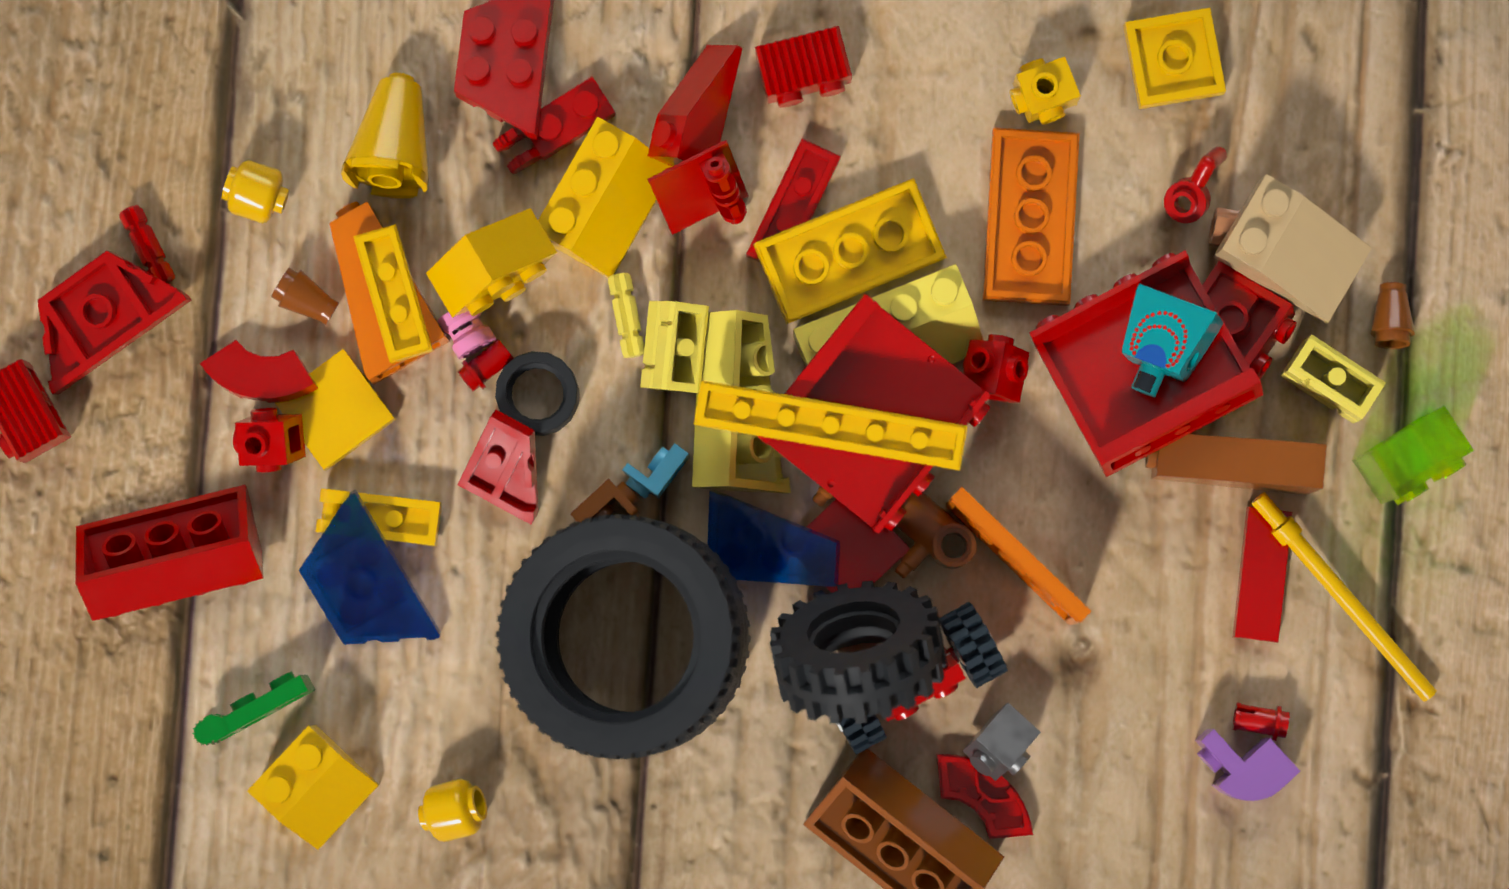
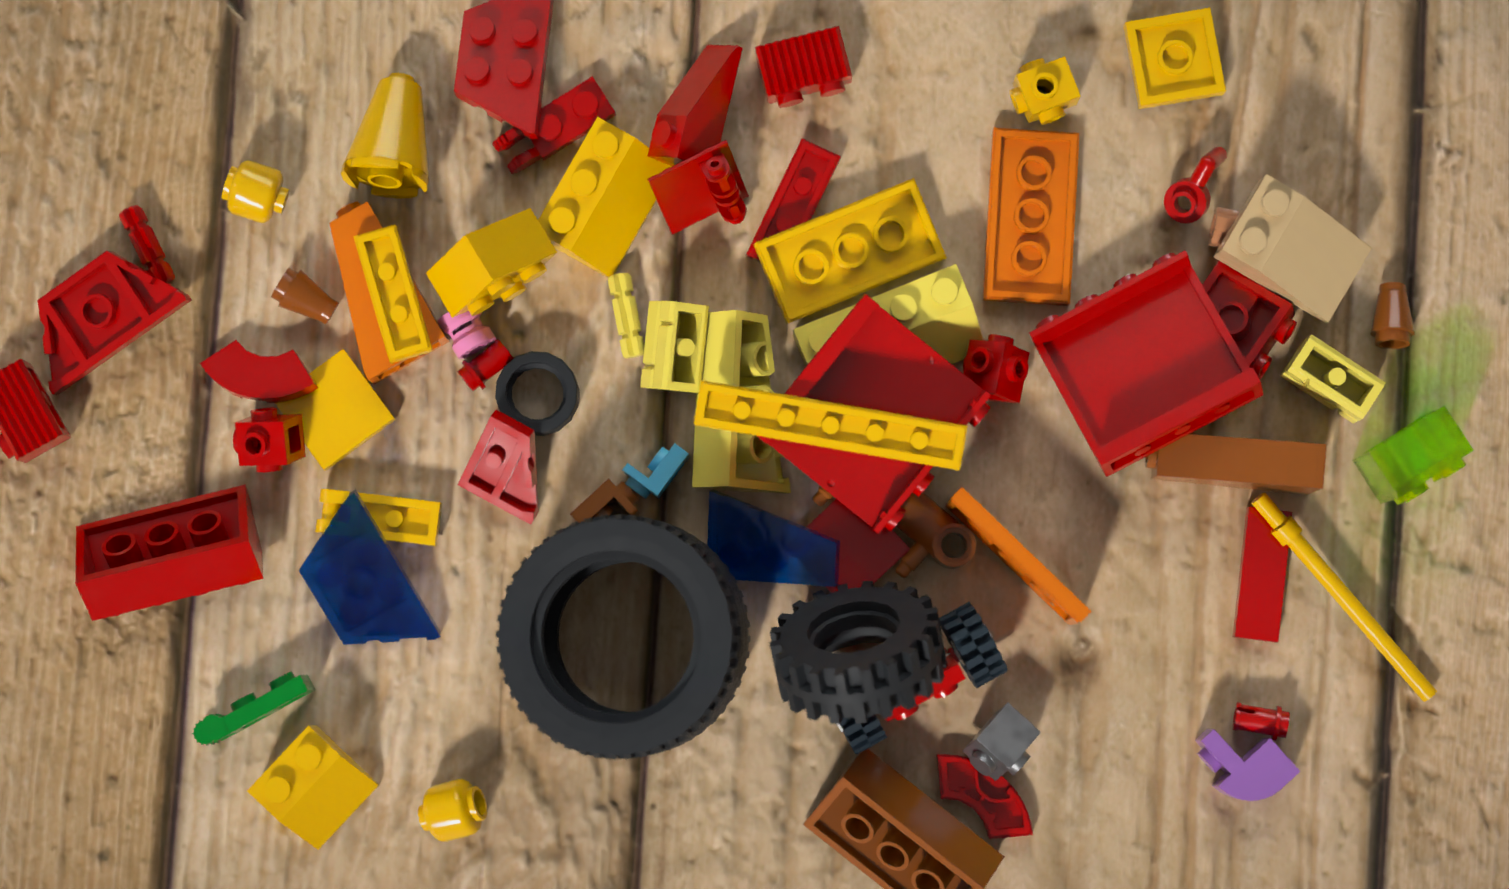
(1166, 338): teal torso -> none

